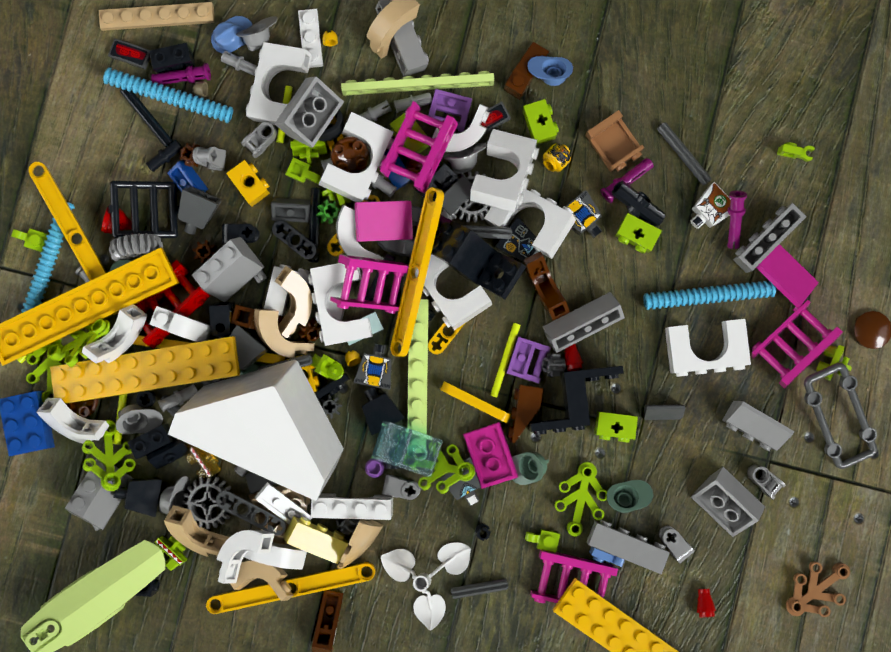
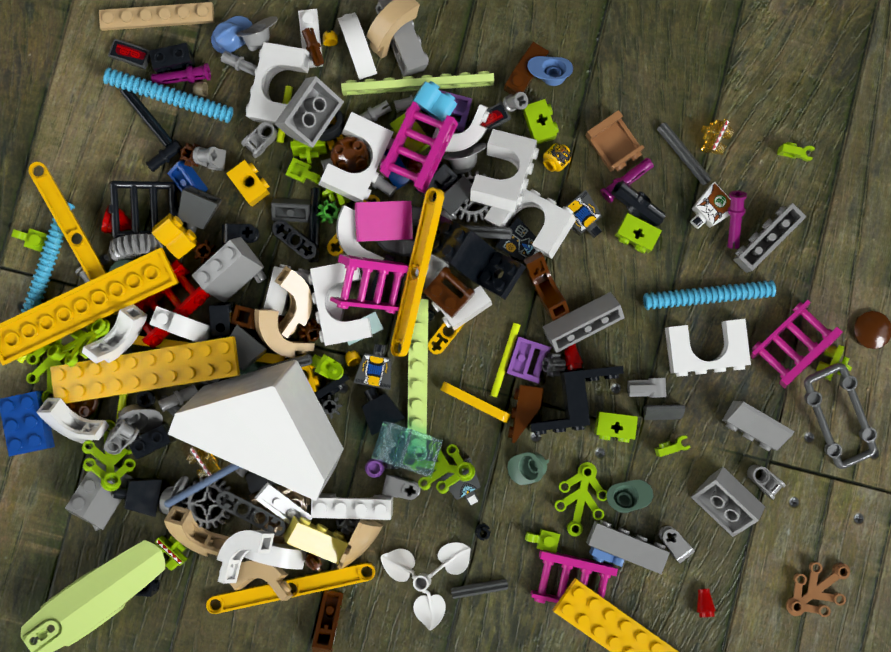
(120, 437): none -> light grey piece
(168, 453): black plate -> none
(174, 235): none -> yellow brick
(200, 485): none -> sand blue piece
(313, 46): none -> reddish brown axle
(313, 561): none -> reddish brown axle
(357, 45): none -> white arch
(434, 101): none -> medium azure brick
(444, 297): none -> reddish brown plate
(490, 455): dark pink tile -> none
(516, 101): none -> light grey bush
(652, 387): none -> light grey piece
(667, 448): none -> lime plate
(714, 135): none -> clear yellow hips
(788, 275): dark pink tile -> none

